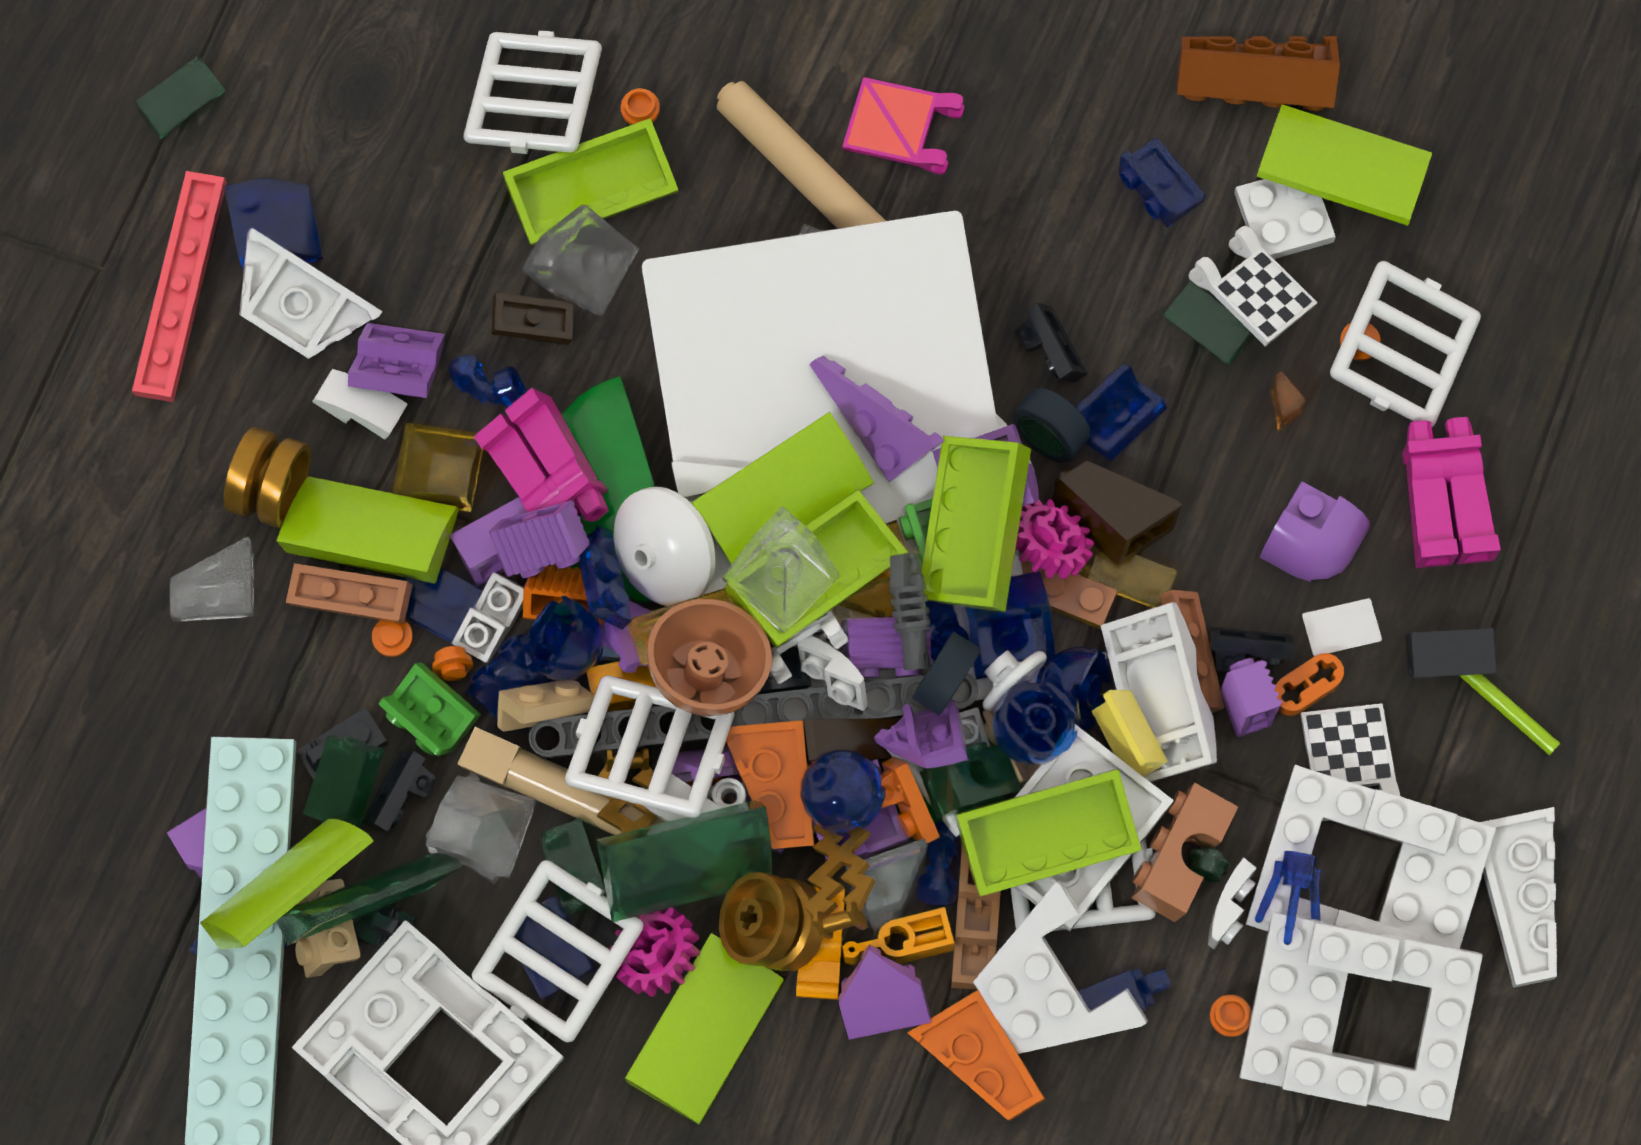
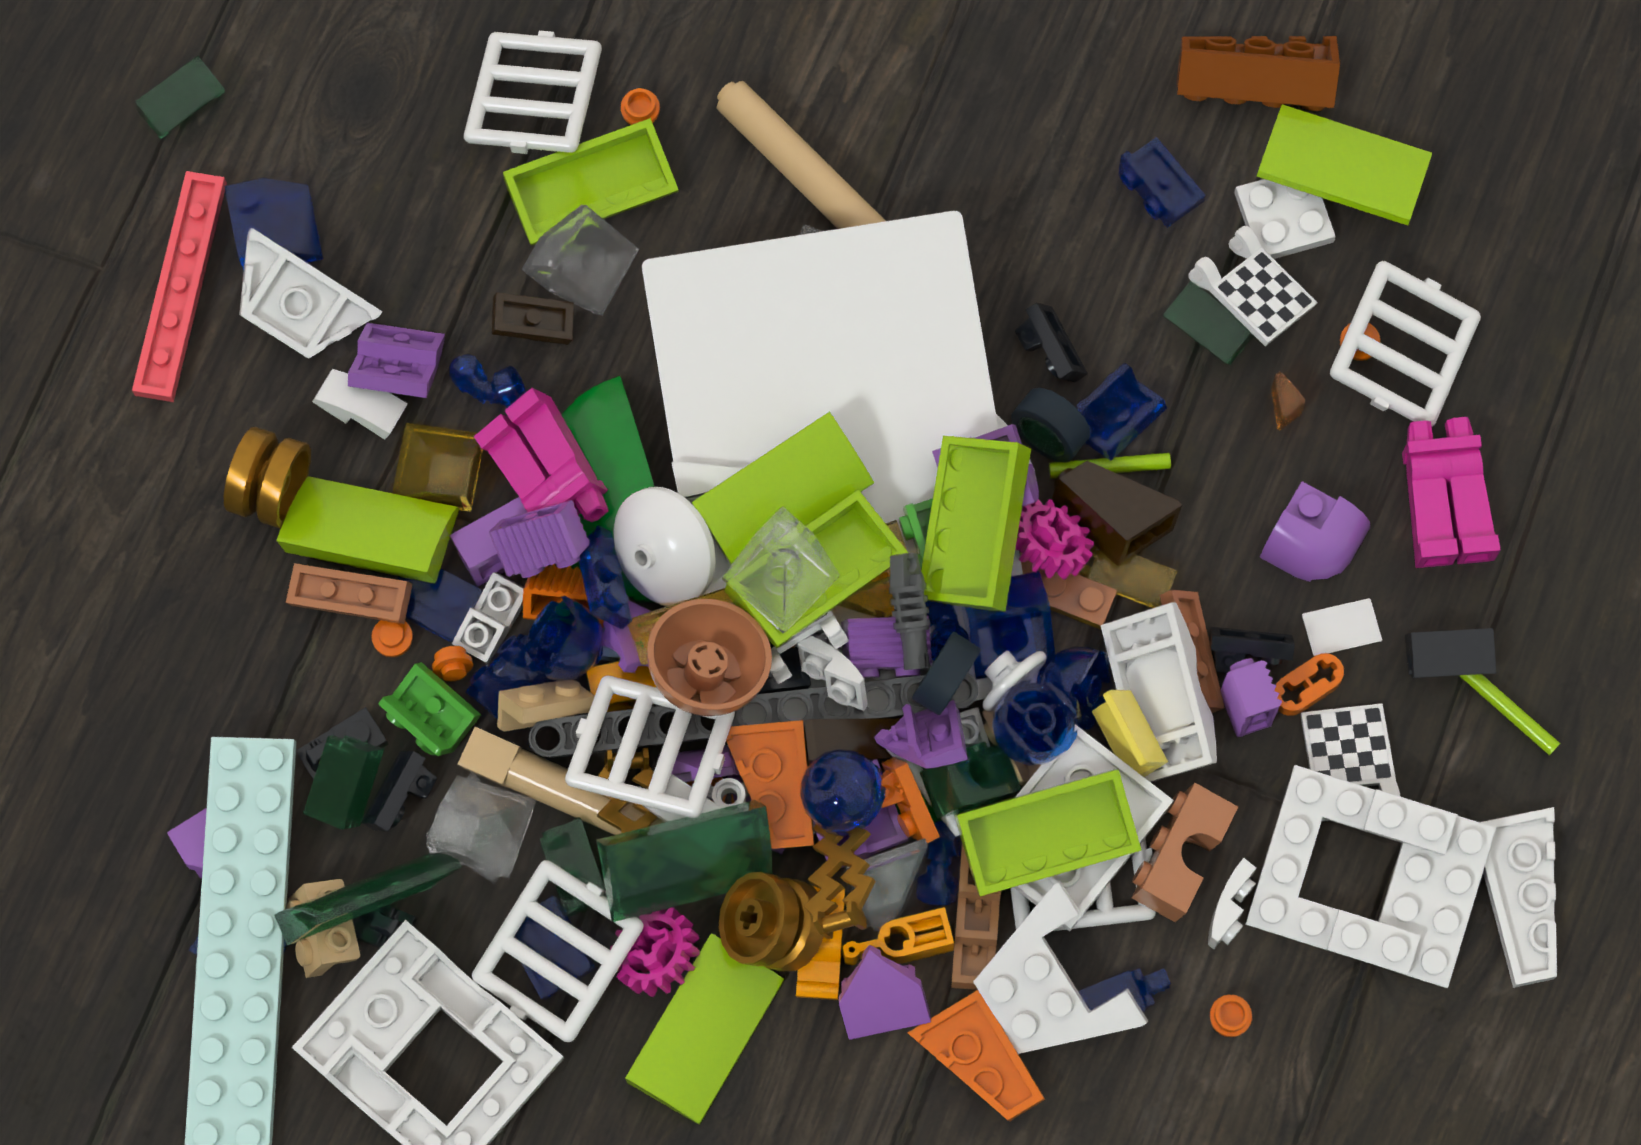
(216, 586): clear wing -> none
(285, 883): lime slope -> none
(876, 421): medium lavender wing -> none
(895, 121): flag -> none
(1118, 464): none -> lime bar
(1208, 863): clear green plate -> none
(1297, 871): clear blue plant -> none
(1301, 1006): white piece -> none

